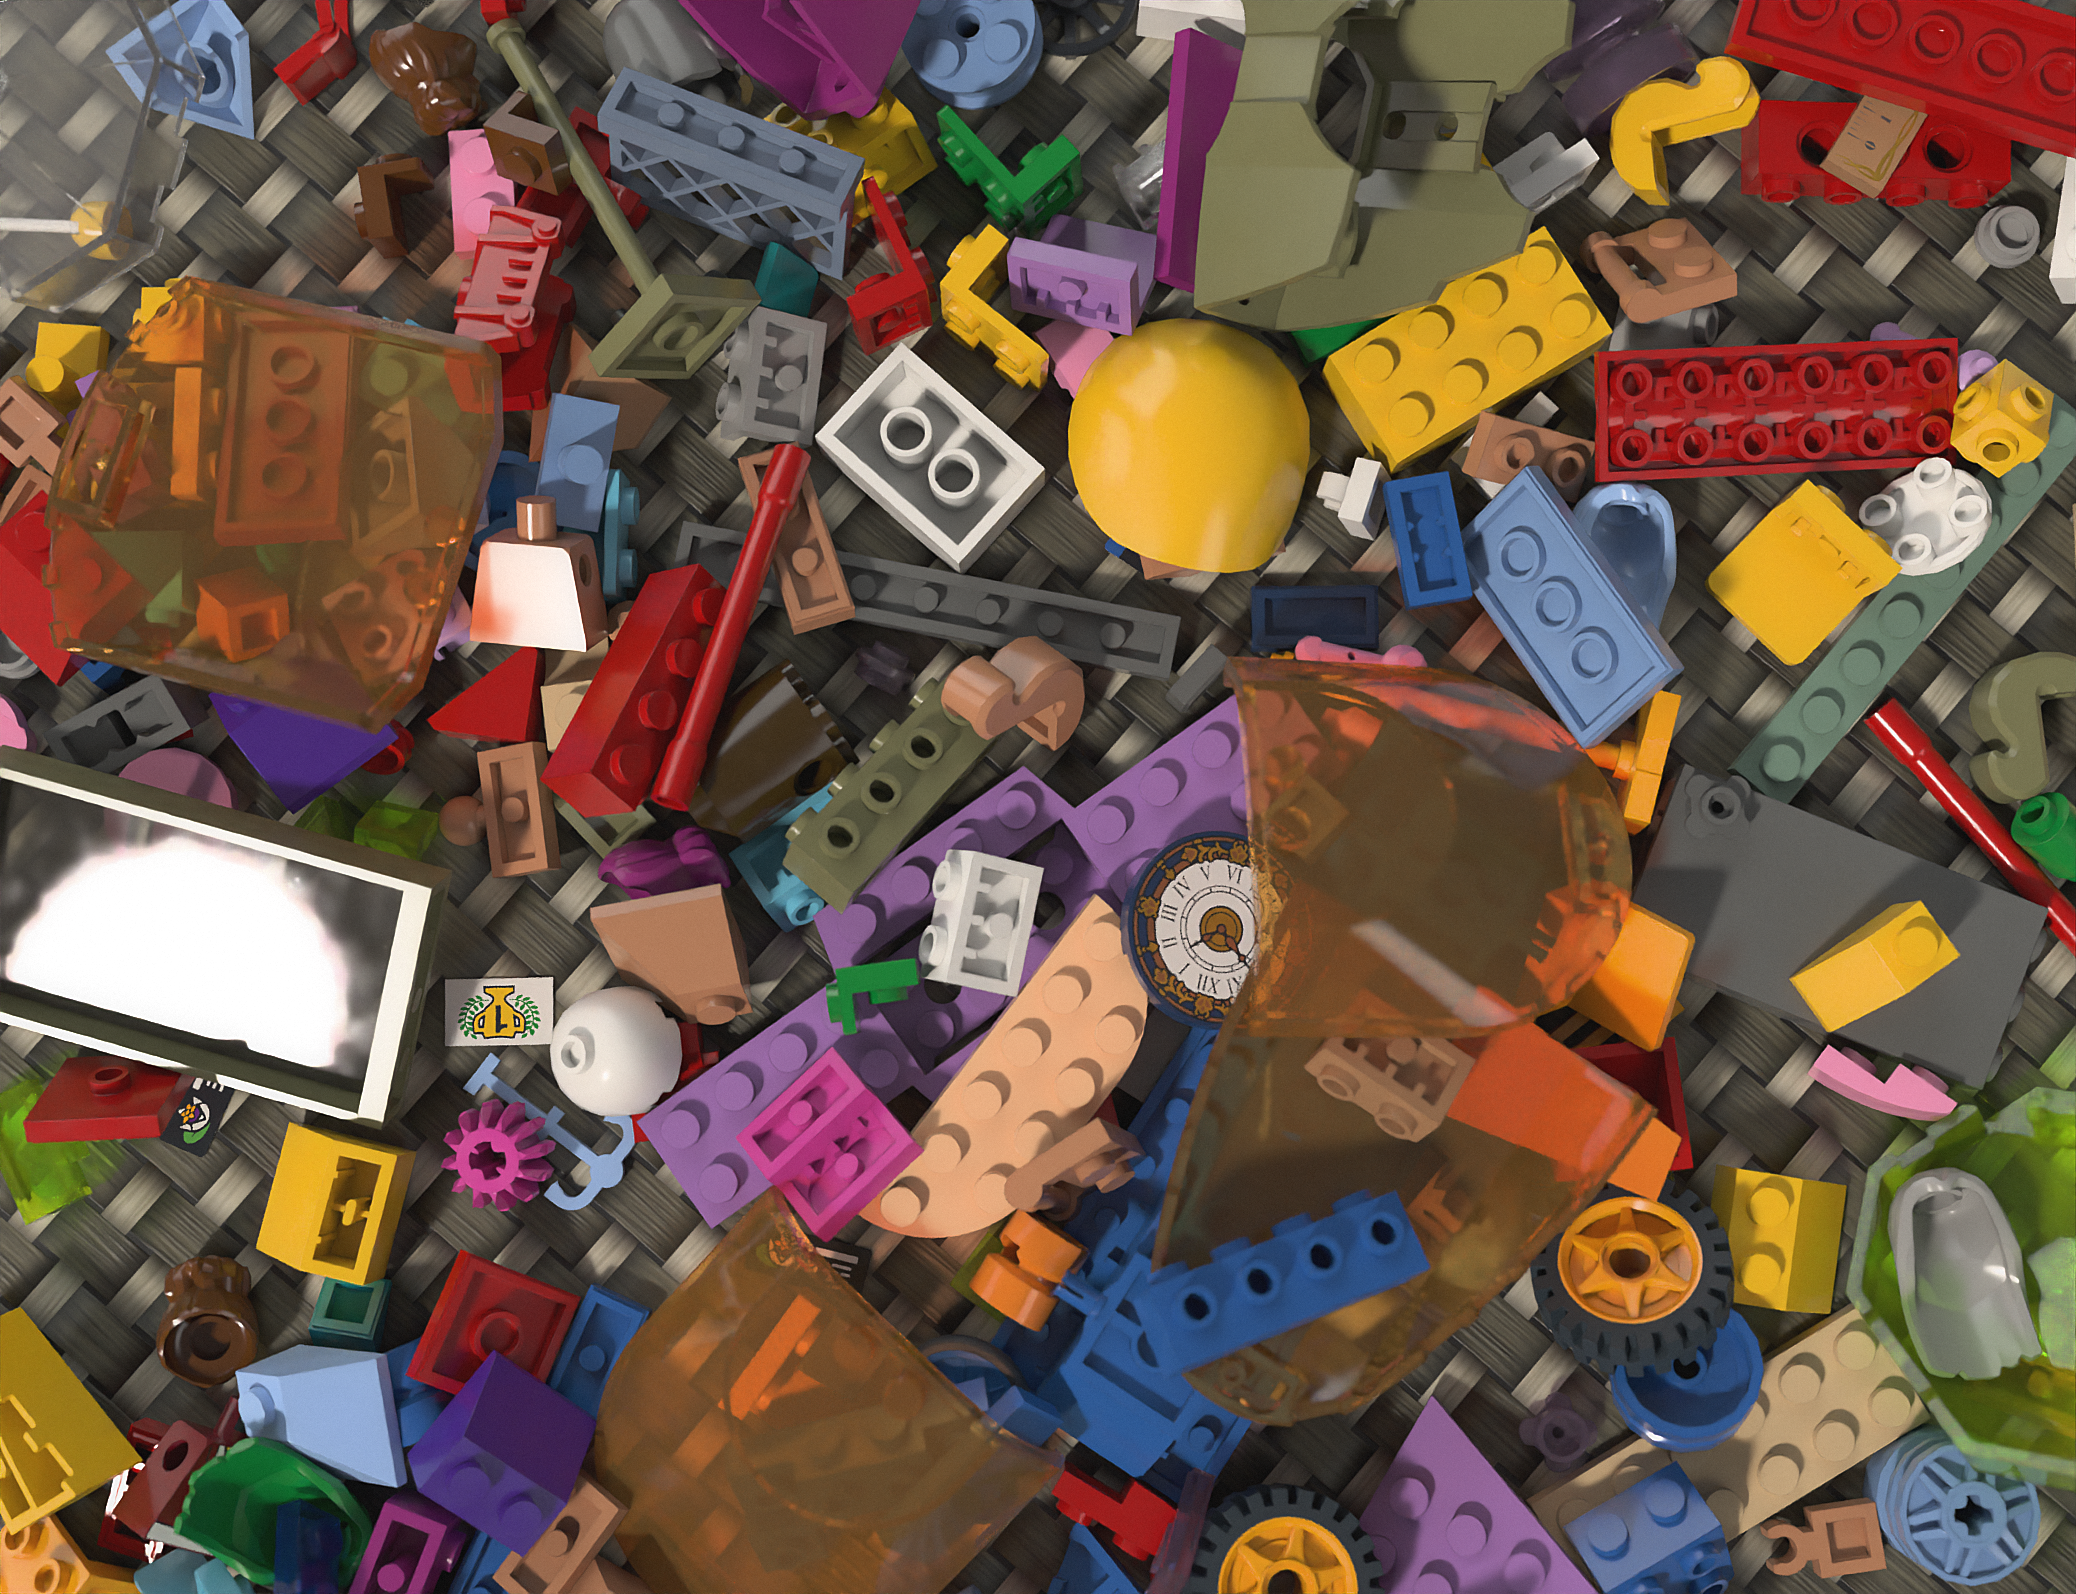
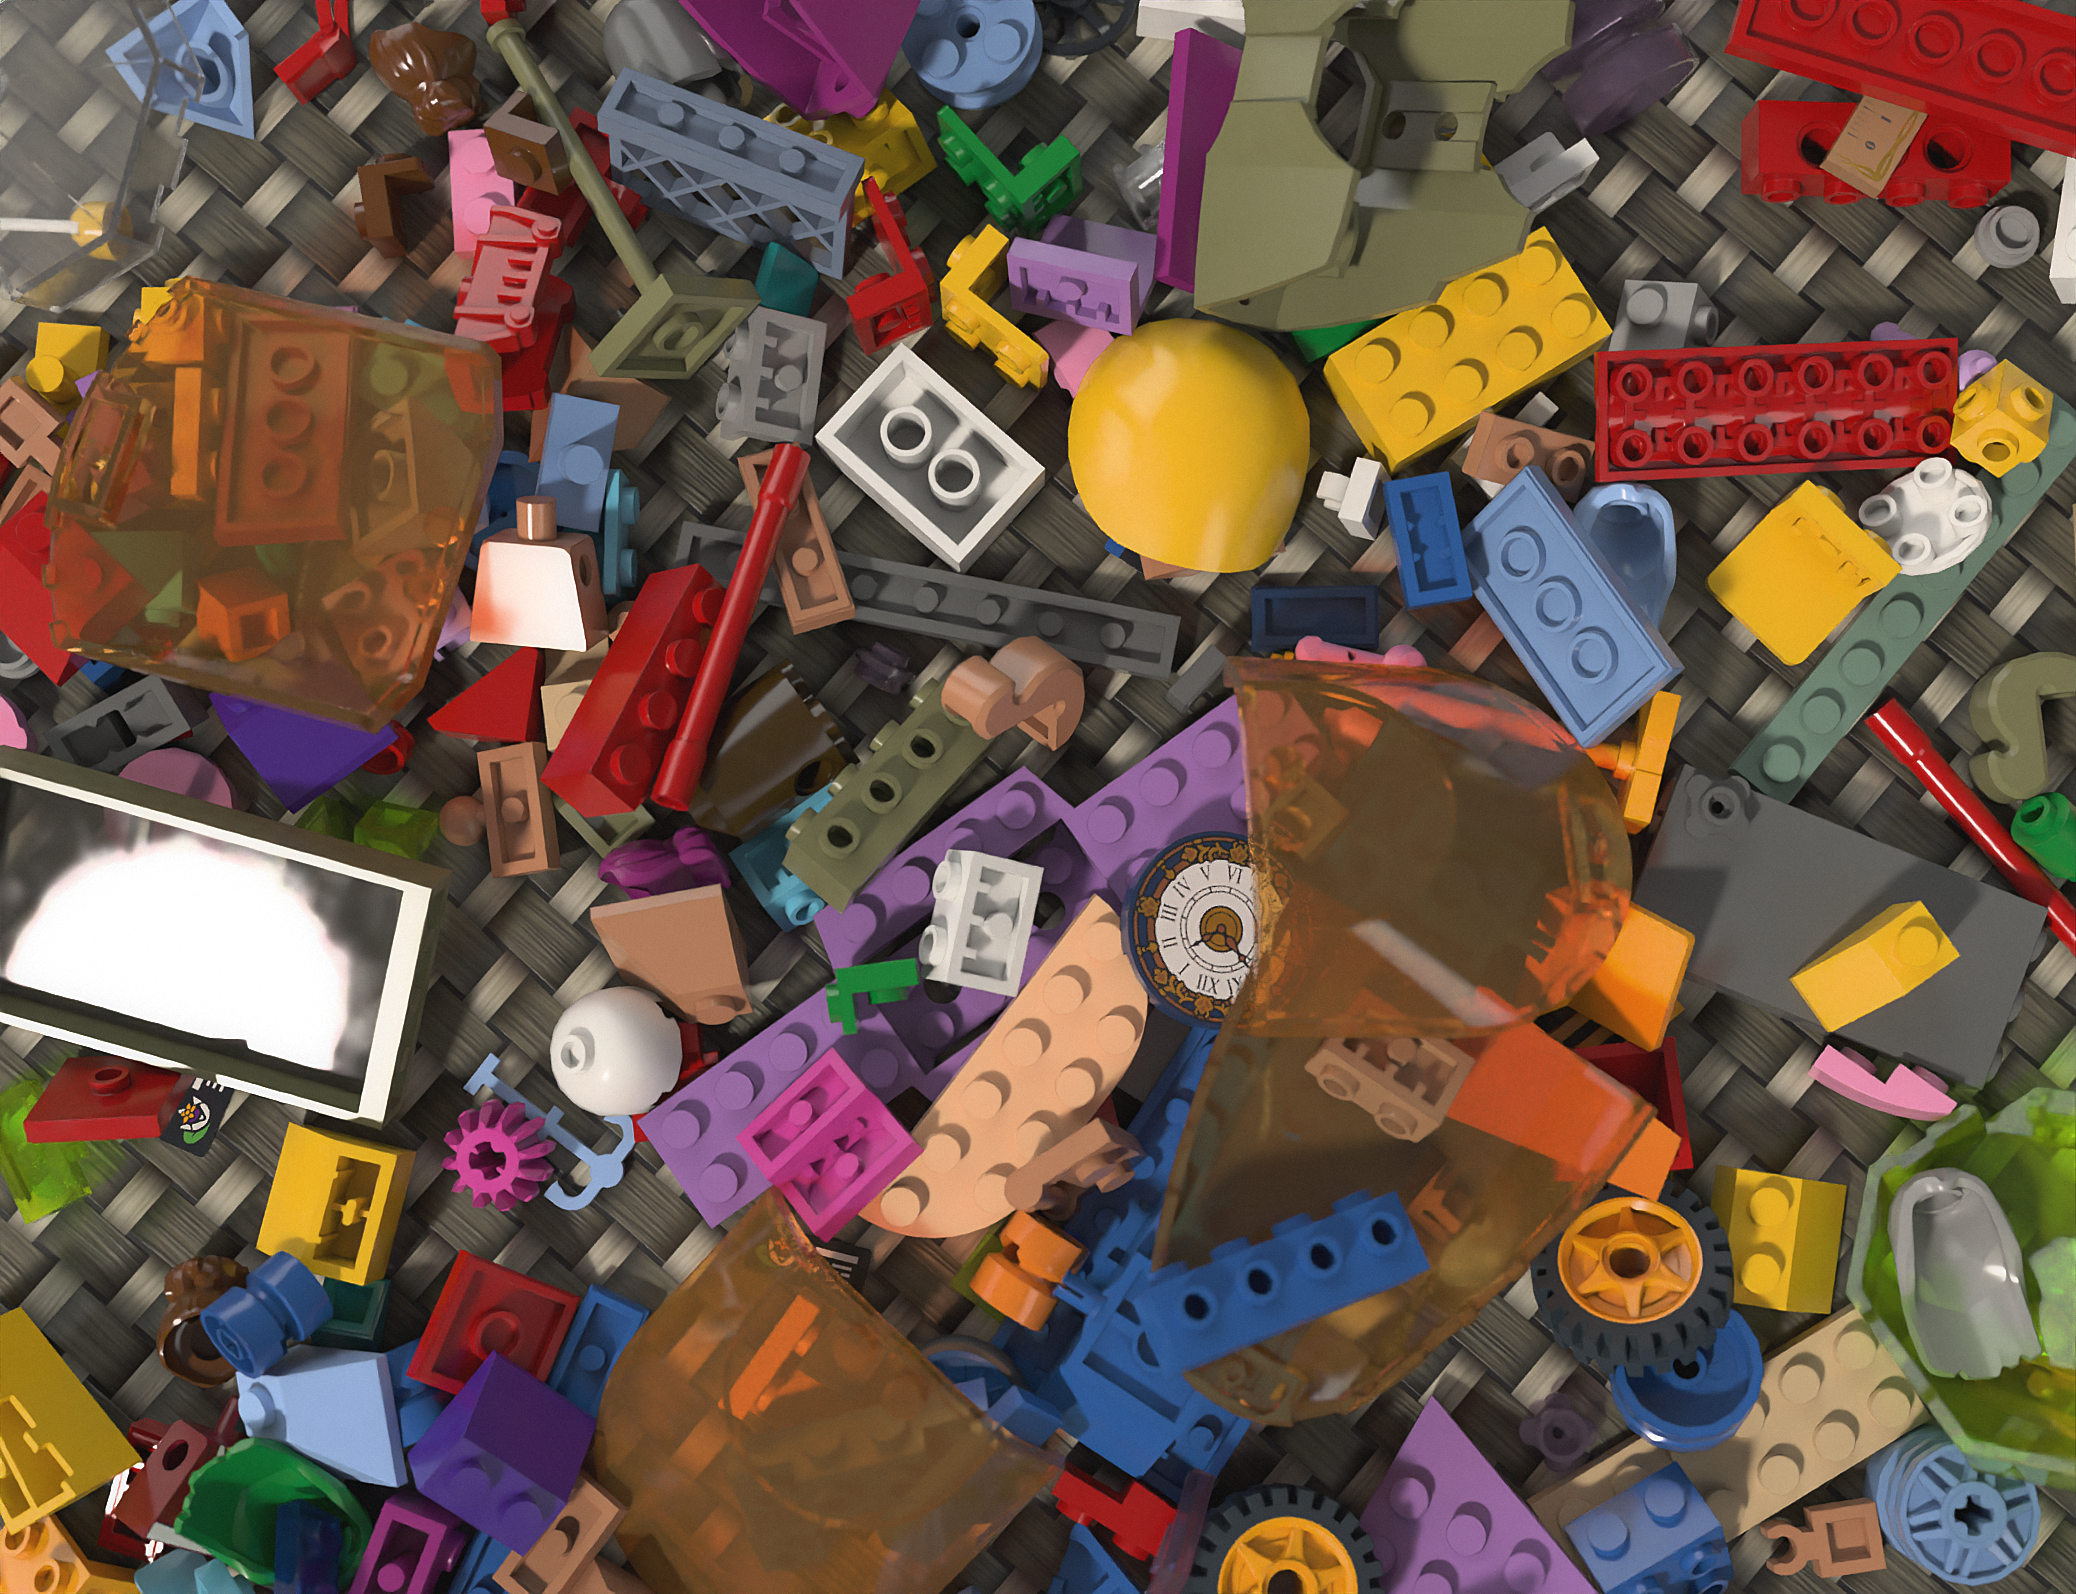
(255, 1322): none -> blue wheel
(498, 1011): white sticker -> none
(1675, 112): yellow animal -> none
(1675, 260): nougat plate -> none

